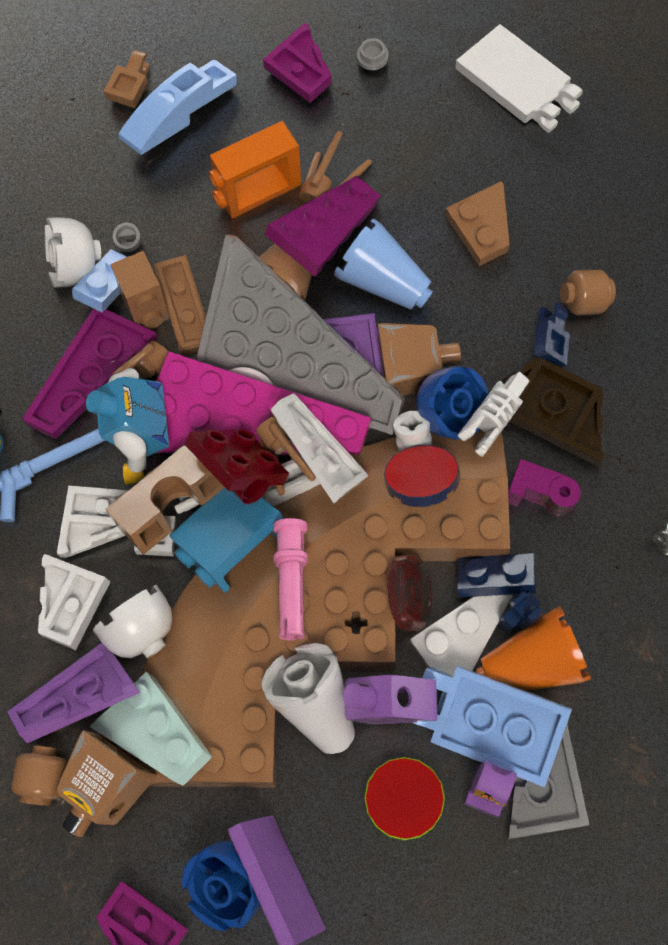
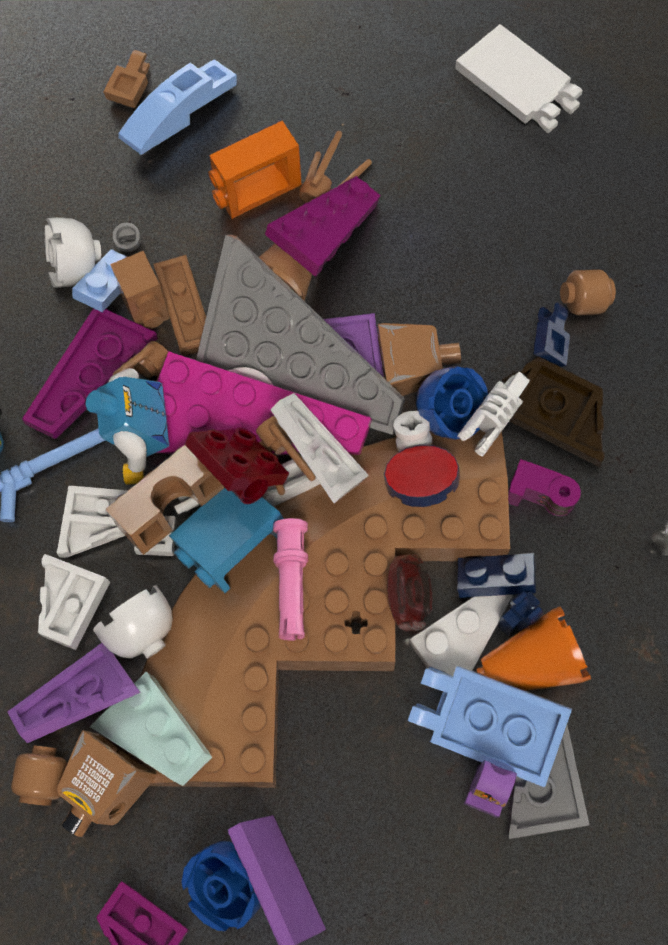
(299, 64): magenta wing -> none
(310, 696): white cone -> none
(372, 54): light grey plate -> none
(376, 702): medium lavender torso -> none
(384, 268): light blue cone -> none
(404, 798): red tile -> none
(482, 223): medium nougat wing -> none

